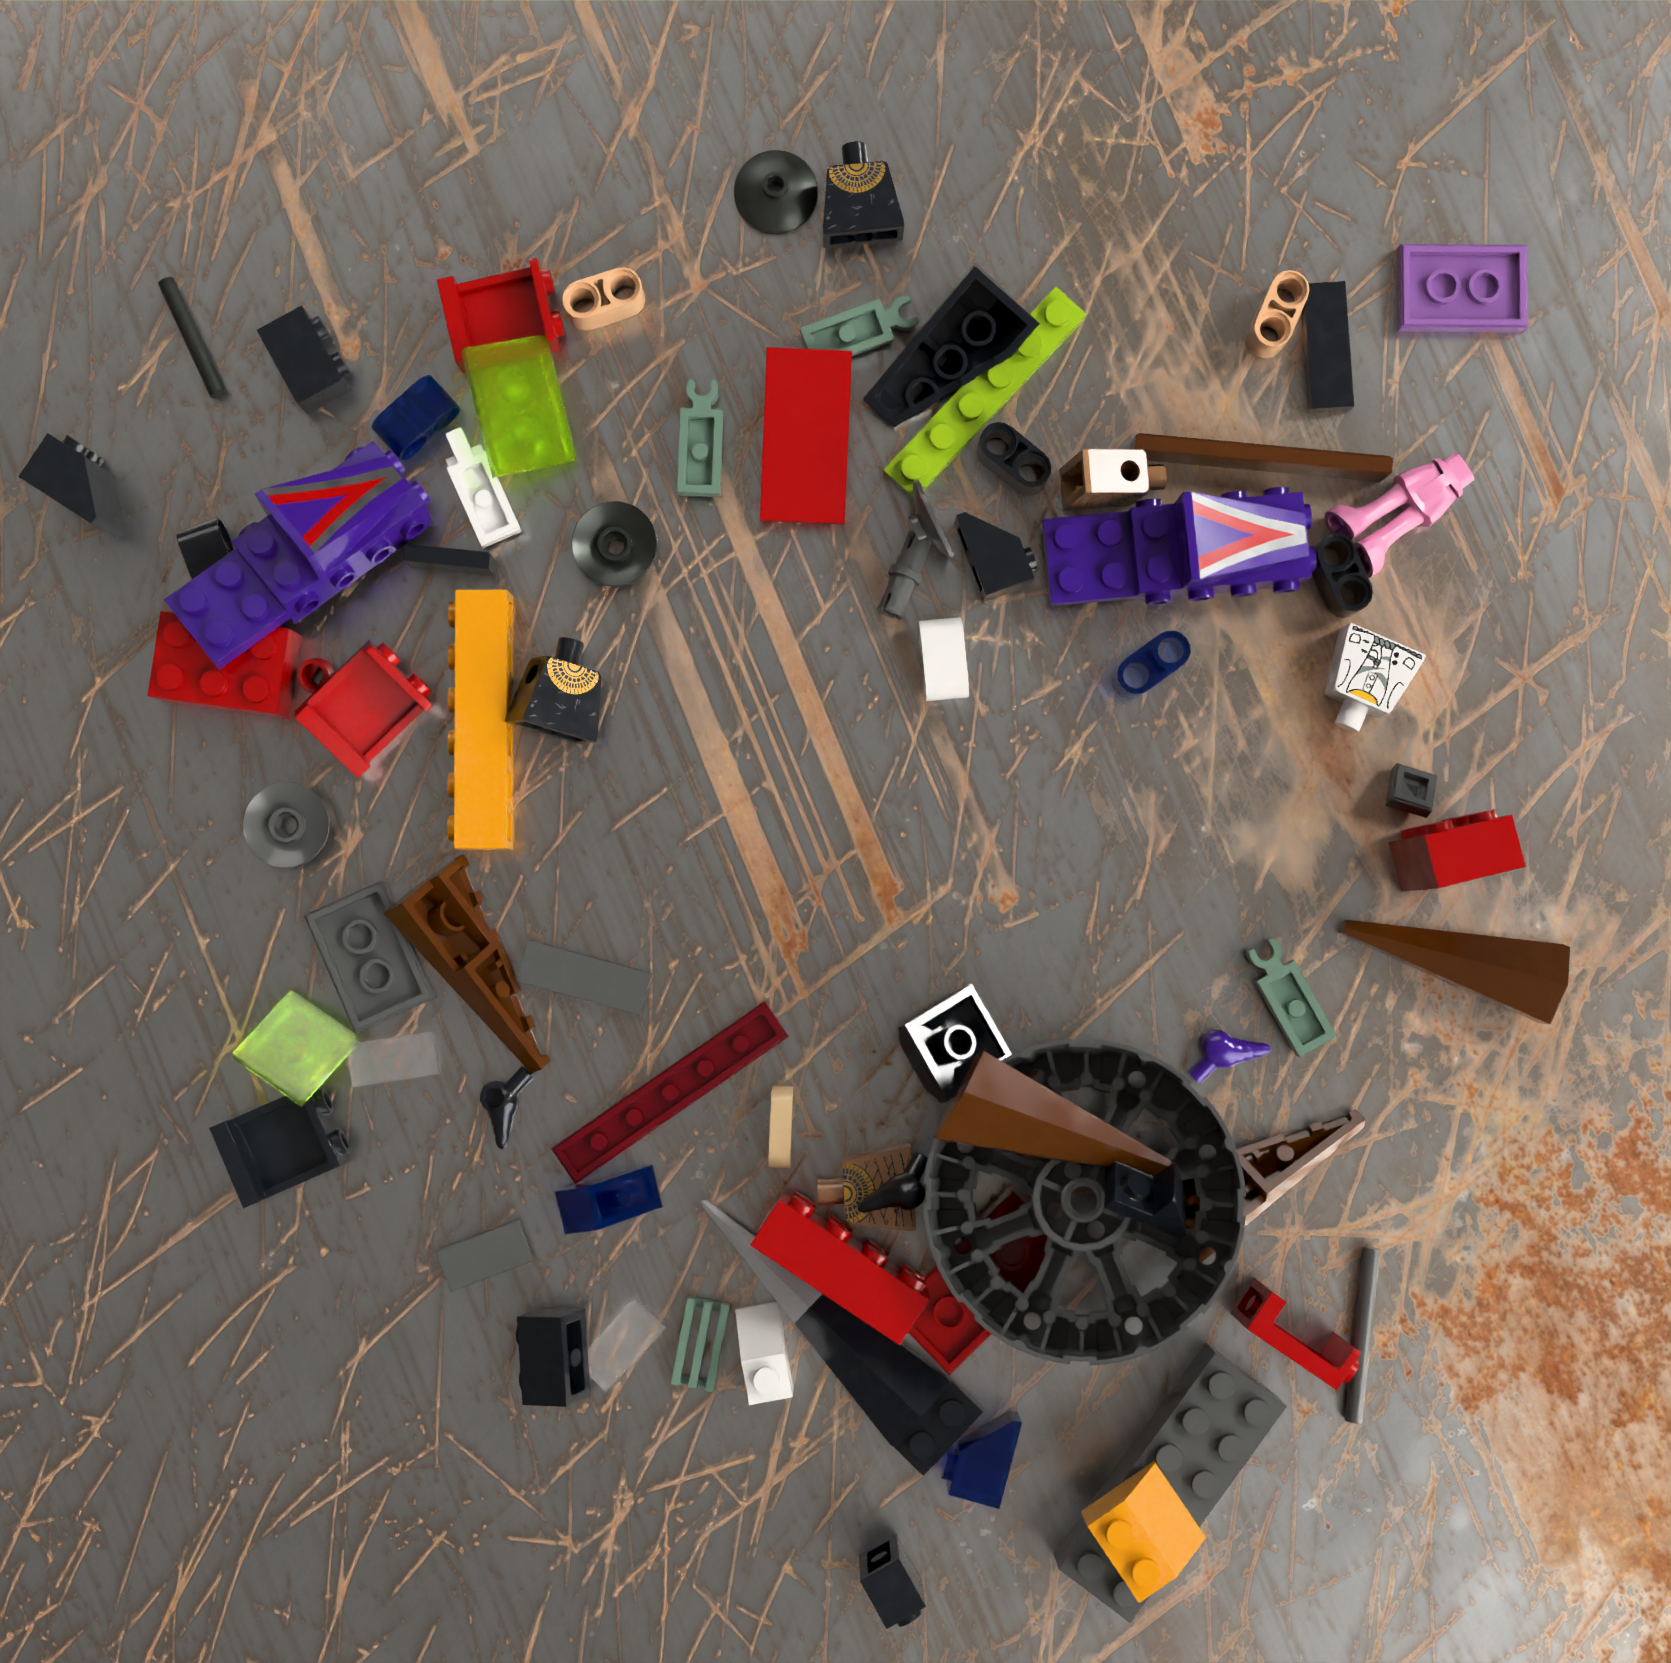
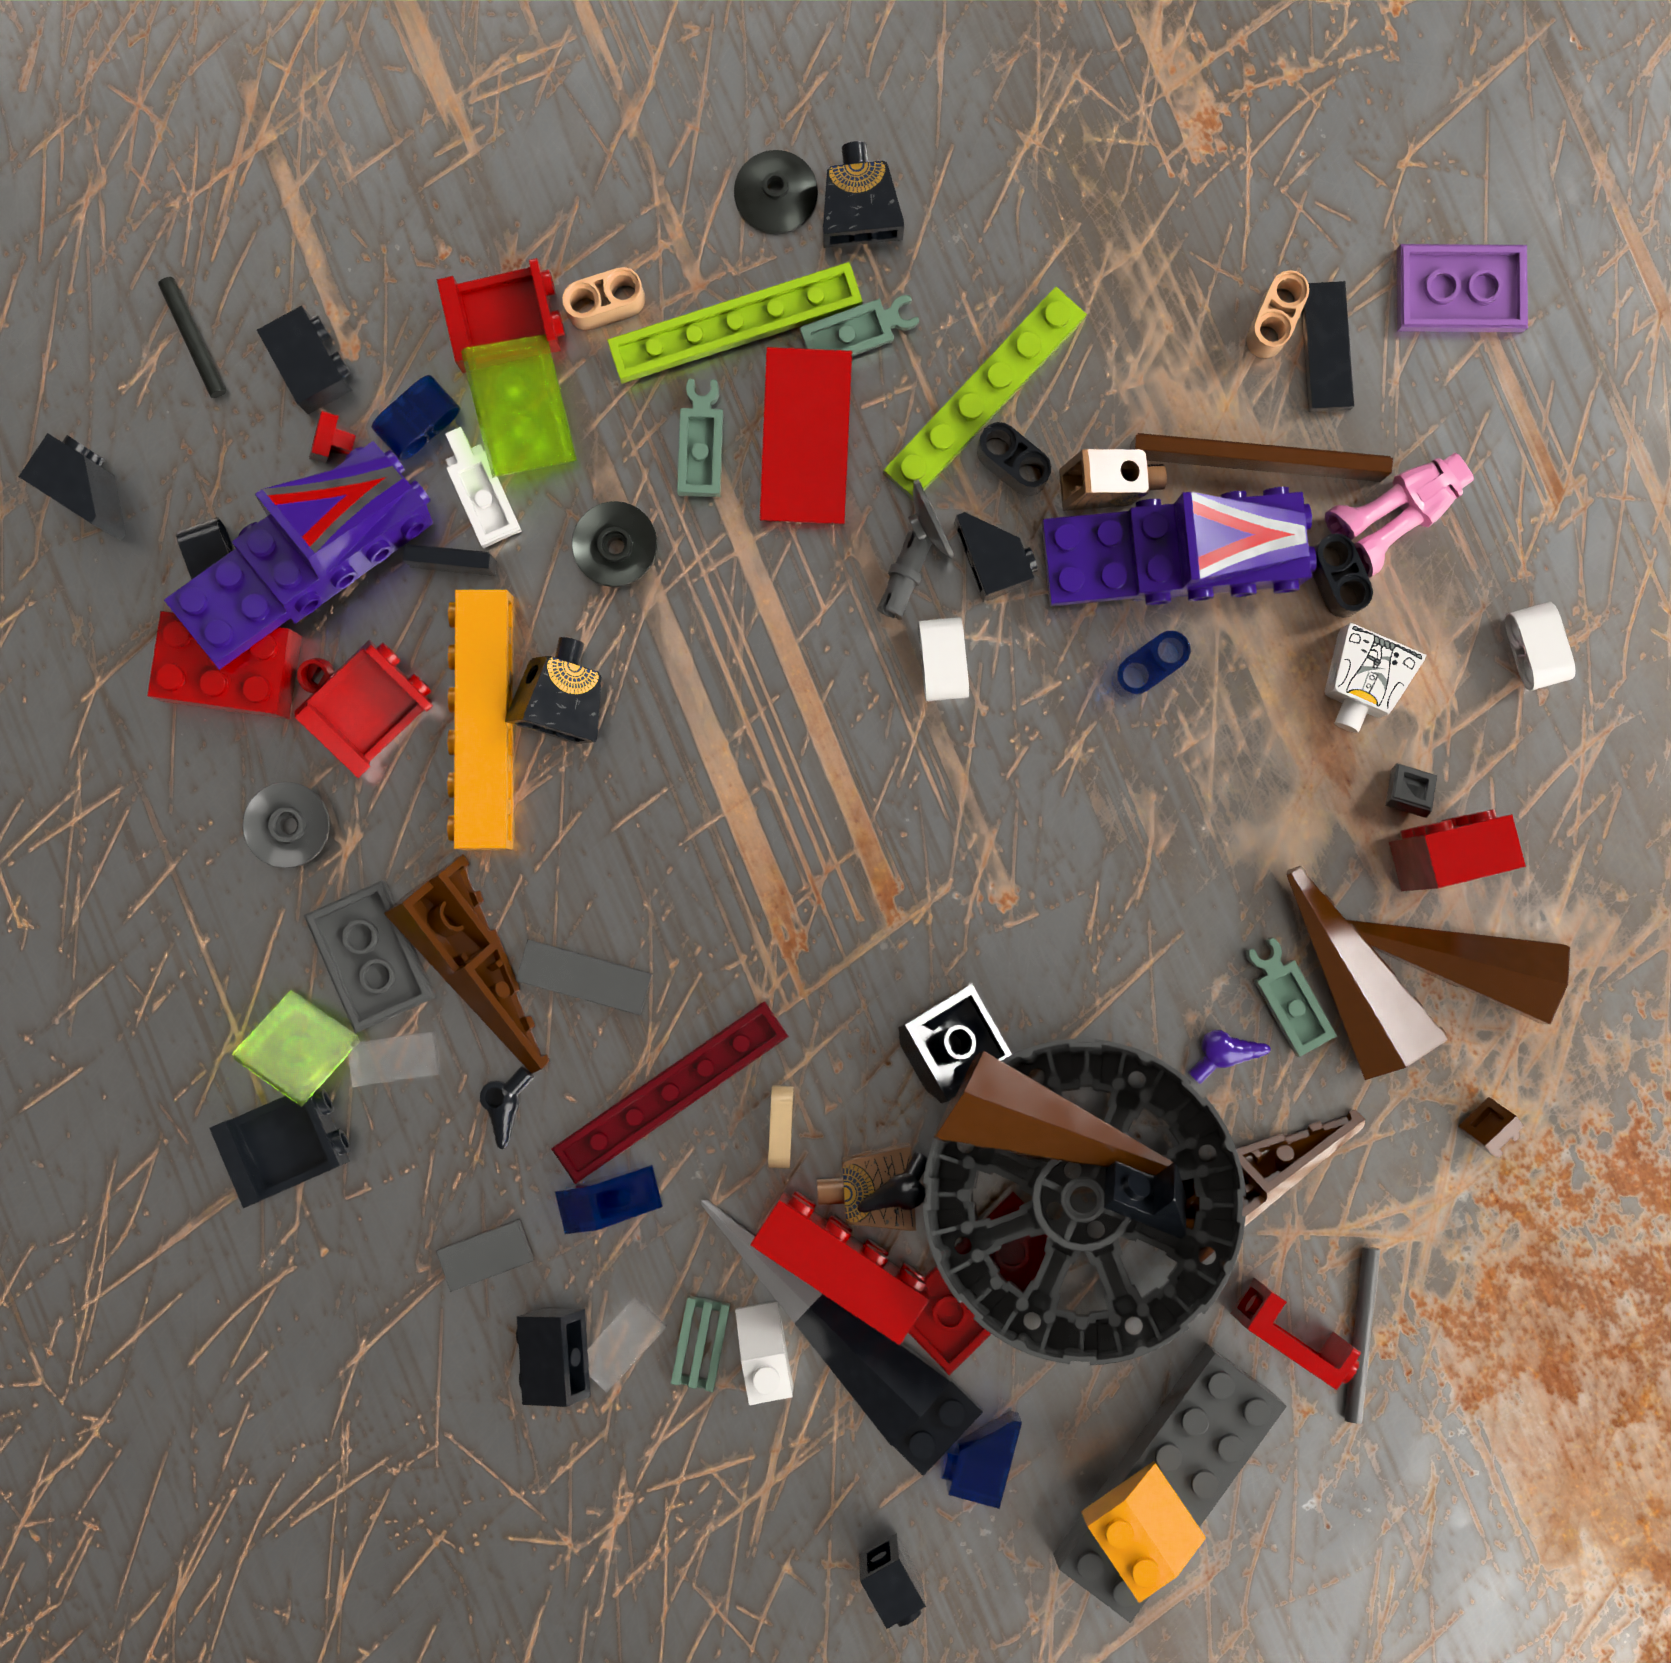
(330, 439): none -> red tile
(735, 322): none -> lime plate
(958, 342): black wedge -> none
(1377, 1011): none -> reddish brown wedge
(1491, 1127): none -> reddish brown tile
(1540, 646): none -> white beam

